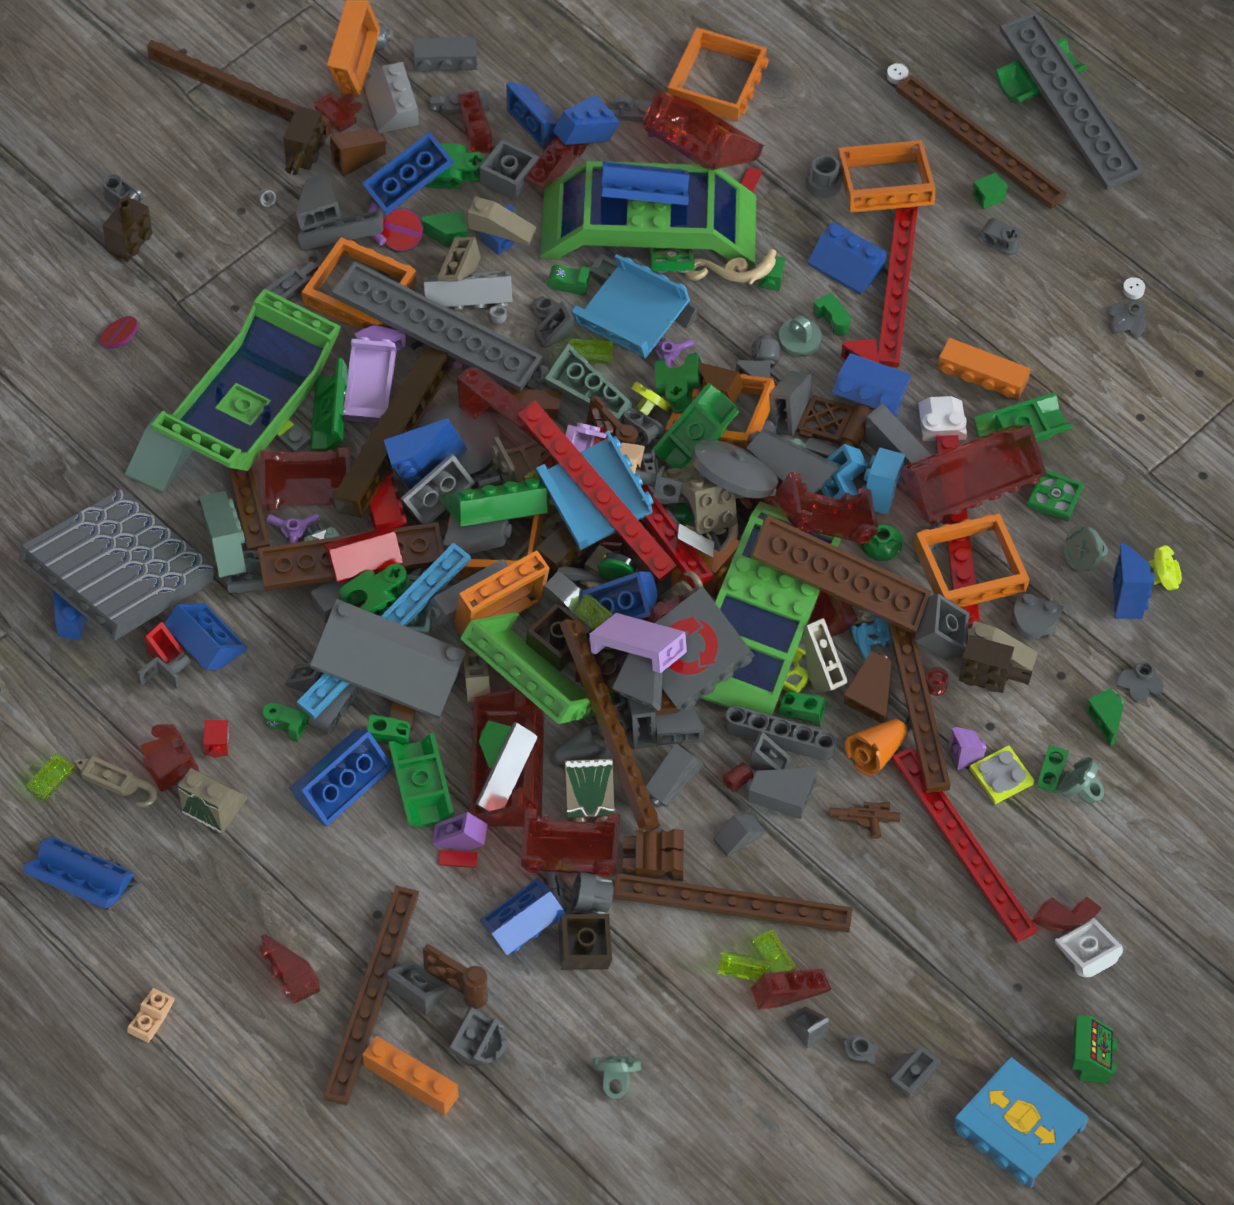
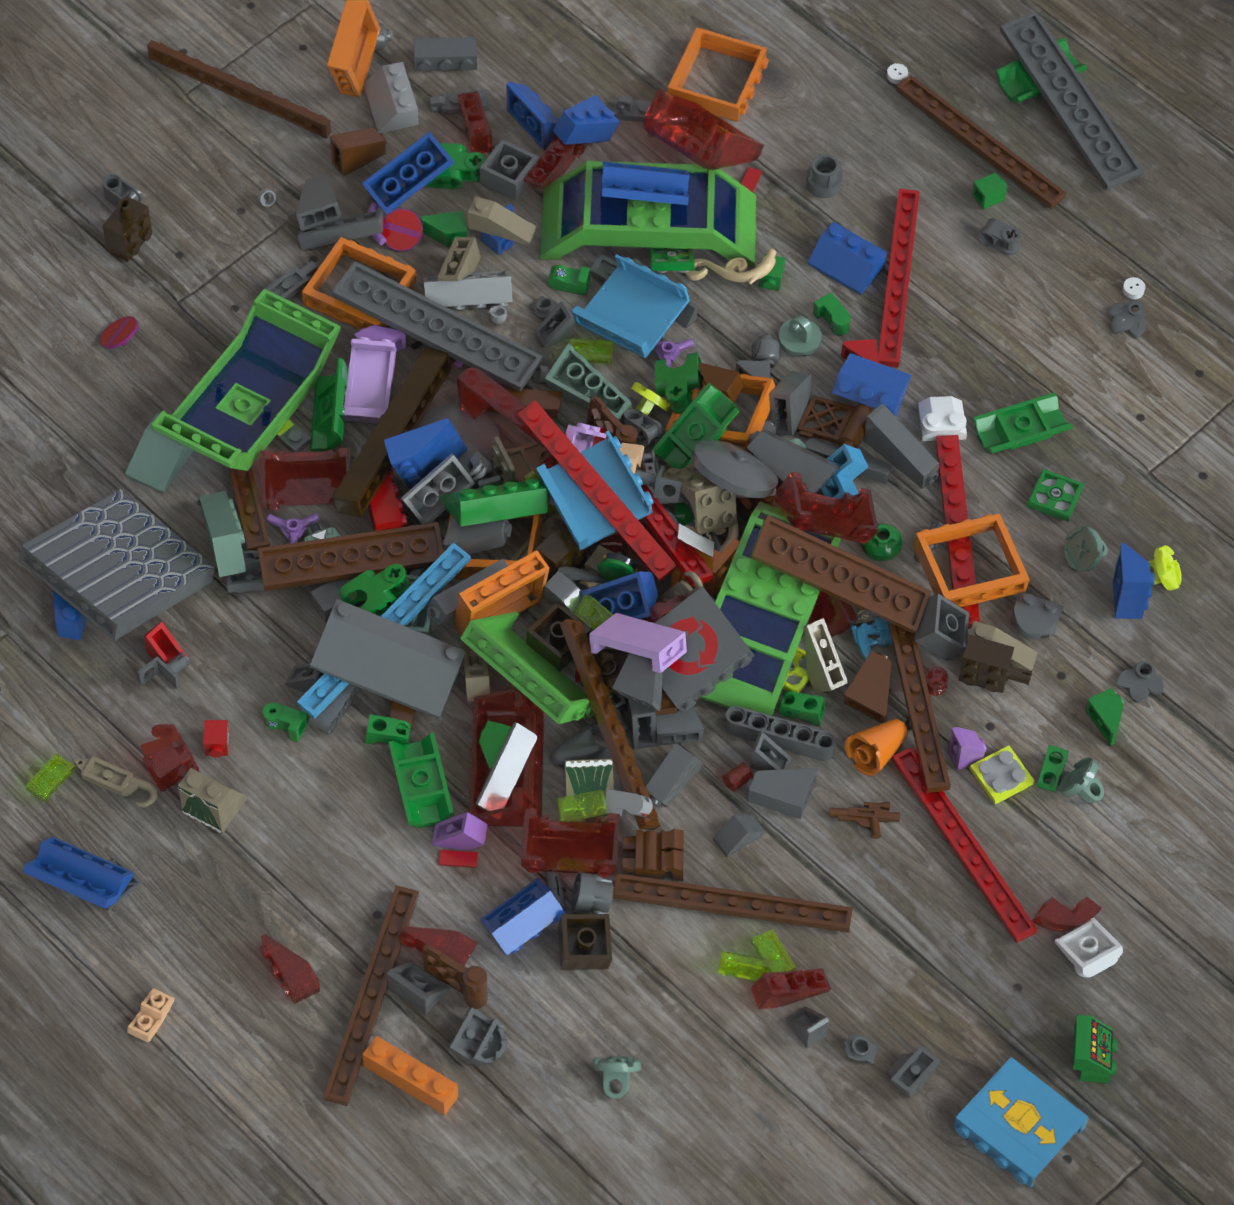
(204, 635): blue slope -> none
(303, 139): dark brown brick -> none
(338, 111): clear red hinge -> none
(341, 776): blue slope -> none
(363, 552): slope -> none
(447, 941): none -> clear red slope
(481, 465): none -> light grey piece
(582, 806): none -> clear neon green plate
(633, 803): none -> light grey leg
(883, 478): dark azure brick -> none
(887, 197): orange window -> none
(974, 472): clear red windscreen -> none
(983, 369): orange brick -> none

